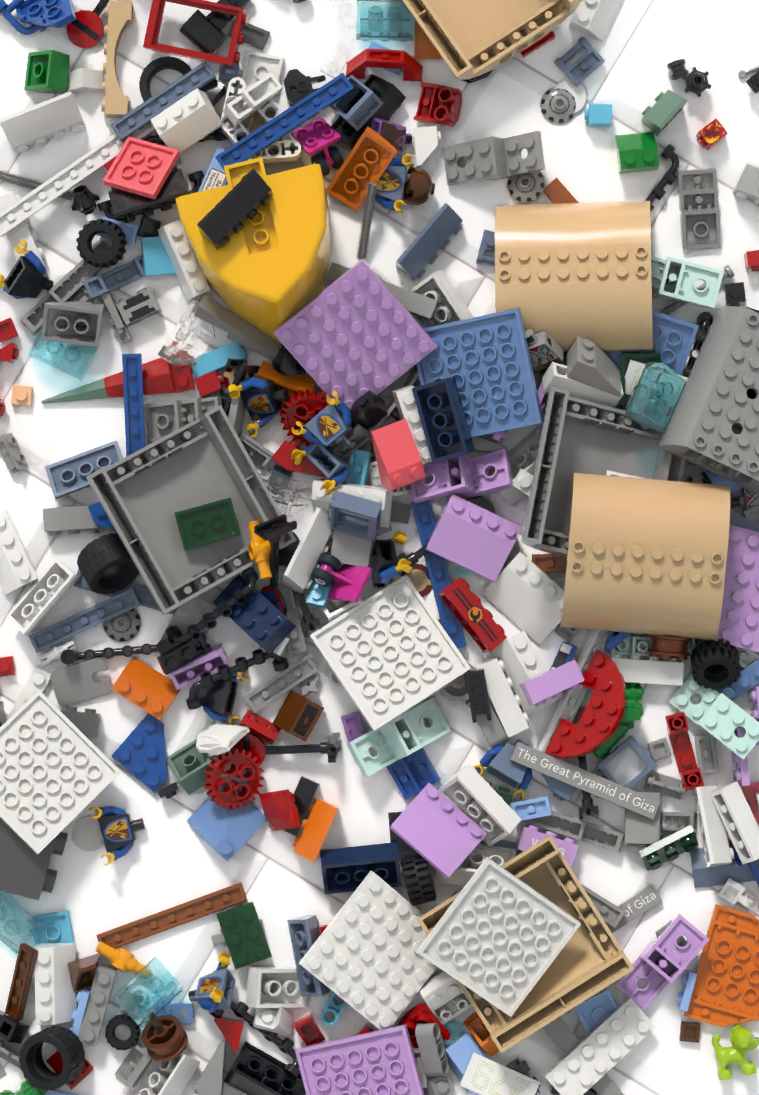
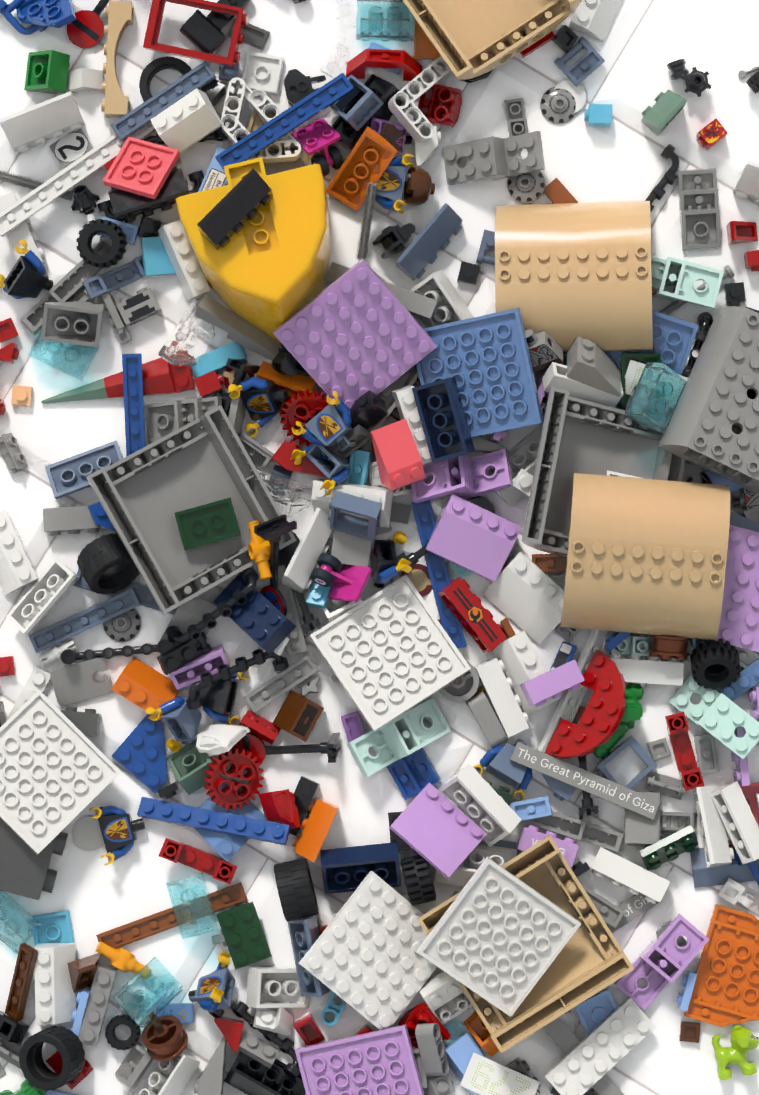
(71, 147): none -> sticker
(179, 719): none -> sand blue torso
(192, 906): none -> clear light blue slope
(198, 860): none -> red slope
(213, 821): none -> blue plate
(252, 99): white slope -> none
(258, 1049): none -> light grey plate
(296, 889): none -> black tyre
(394, 238): none -> black hinge
(408, 105): none -> white beam
(468, 273): none -> black plate
(477, 694): black hinge -> none
(507, 627): none -> dark orange tile
(515, 117): none -> light grey slope
(565, 38): none -> black plate
(580, 868): none -> black plate
(629, 874): none -> white brick
(637, 152): green slope -> none
(741, 232): none -> red slope

